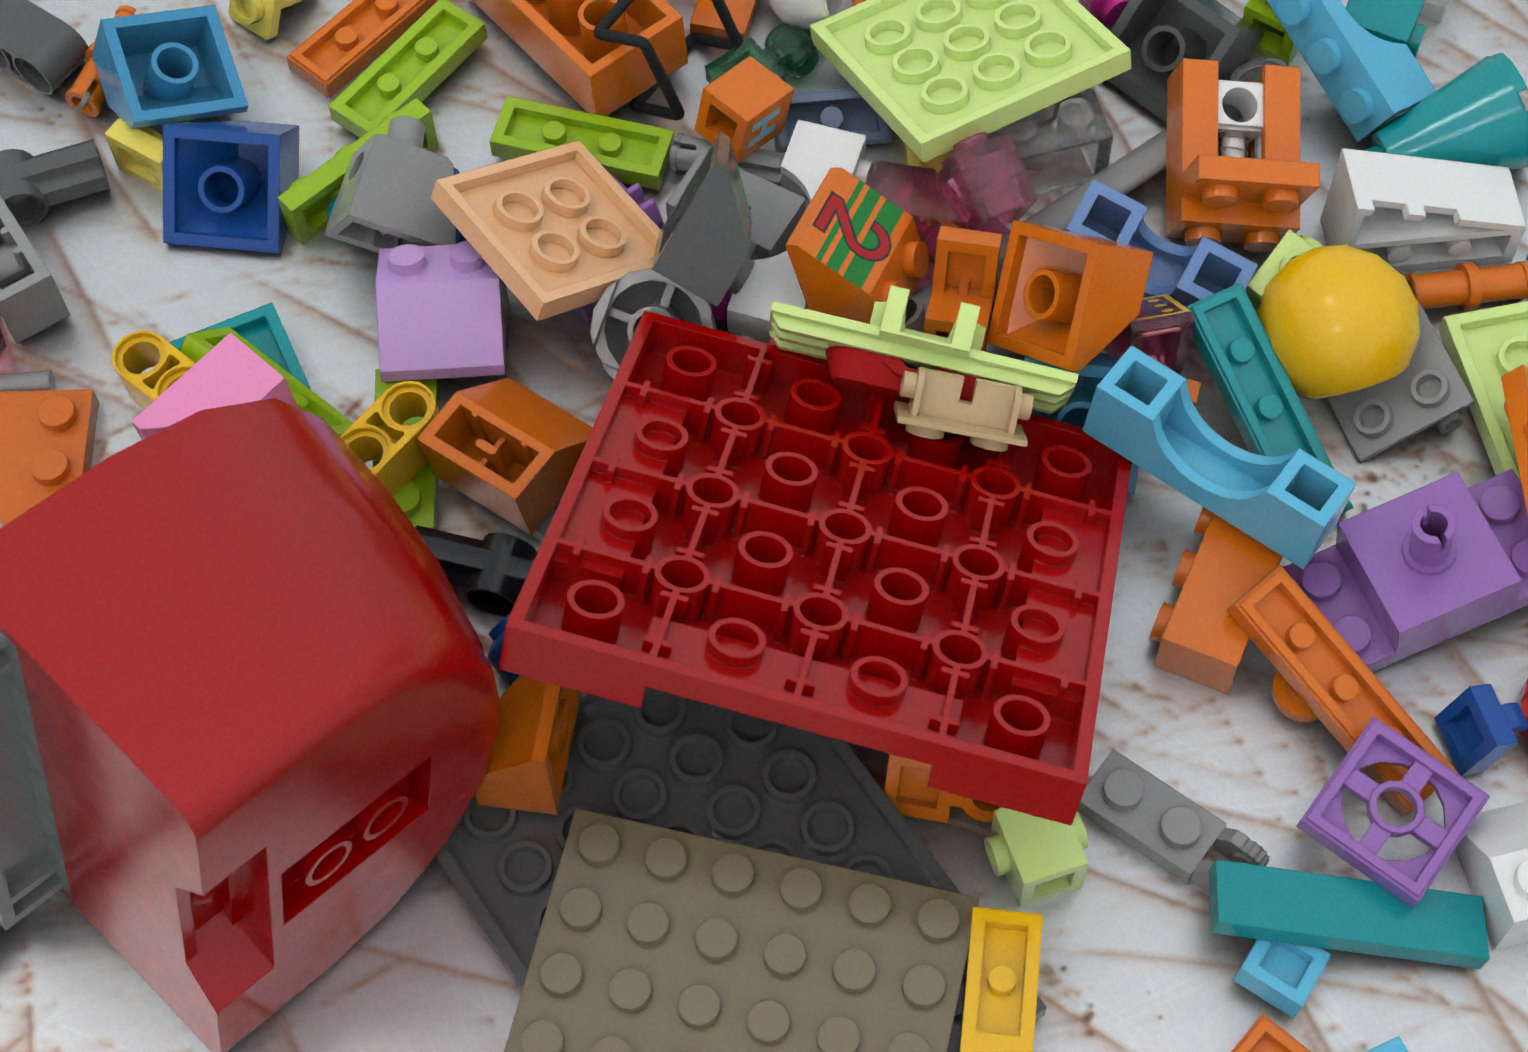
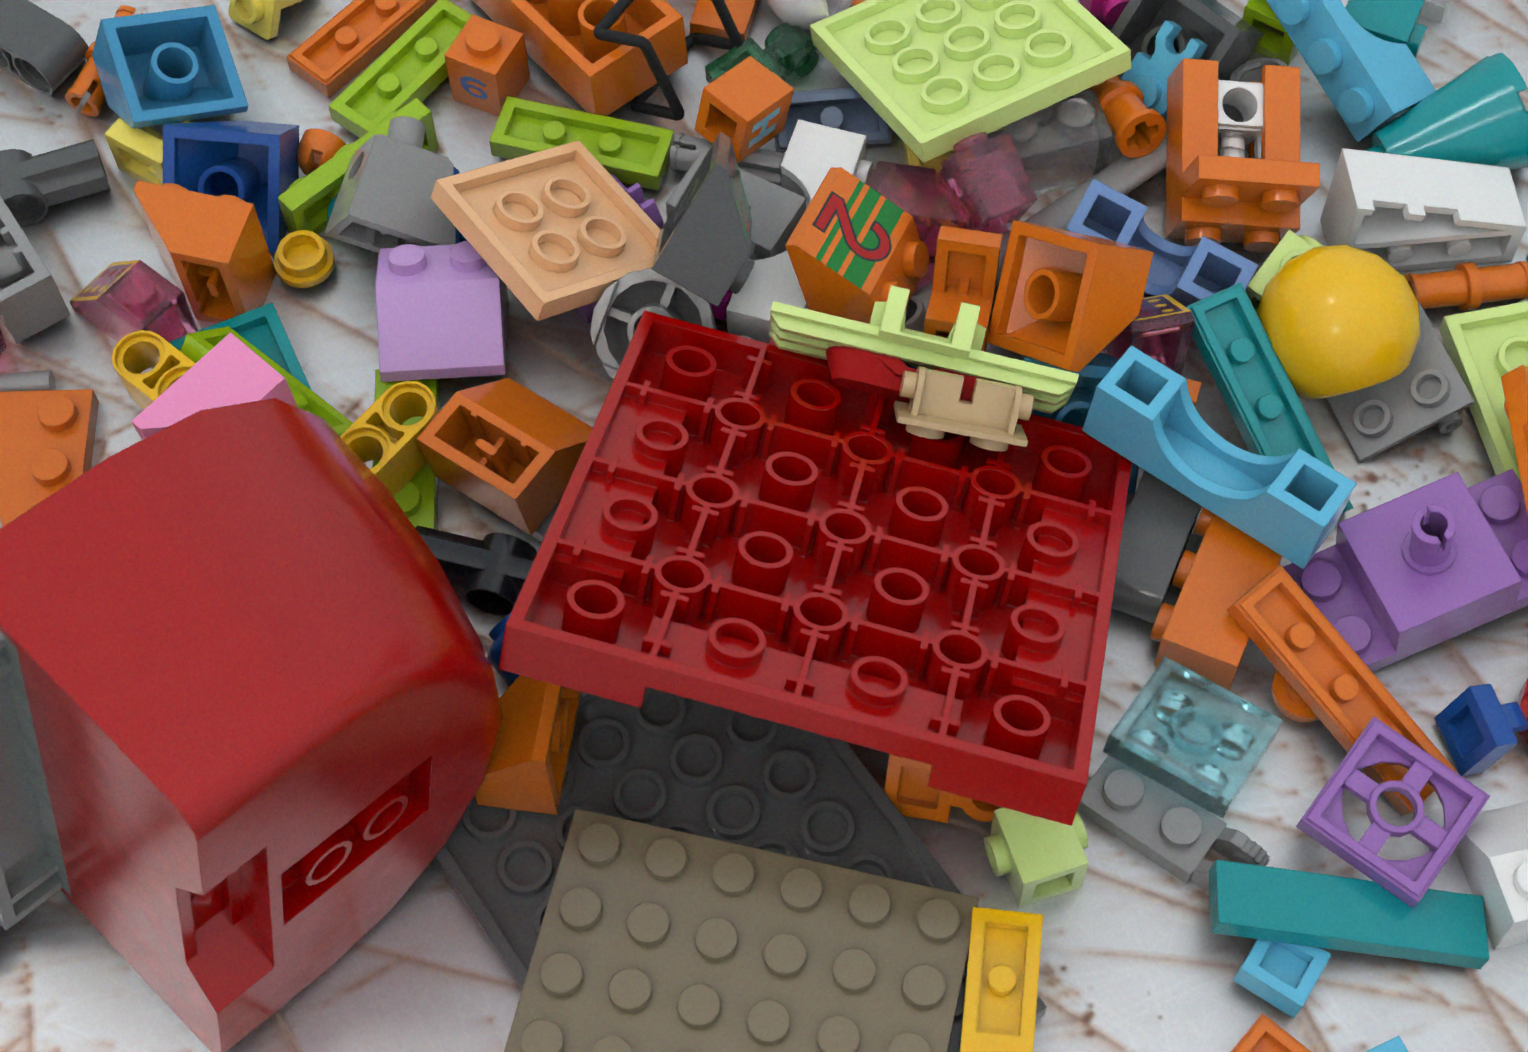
(135, 298): none -> clear pink slope
(209, 248): none -> orange slope
(303, 259): none -> yellow plate
(316, 148): none -> orange hinge
(487, 65): none -> orange brick
(1134, 125): none -> orange pin
(1152, 72): none -> medium azure plate
(1152, 546): none -> dark grey beam
(1193, 736): none -> clear light blue plate

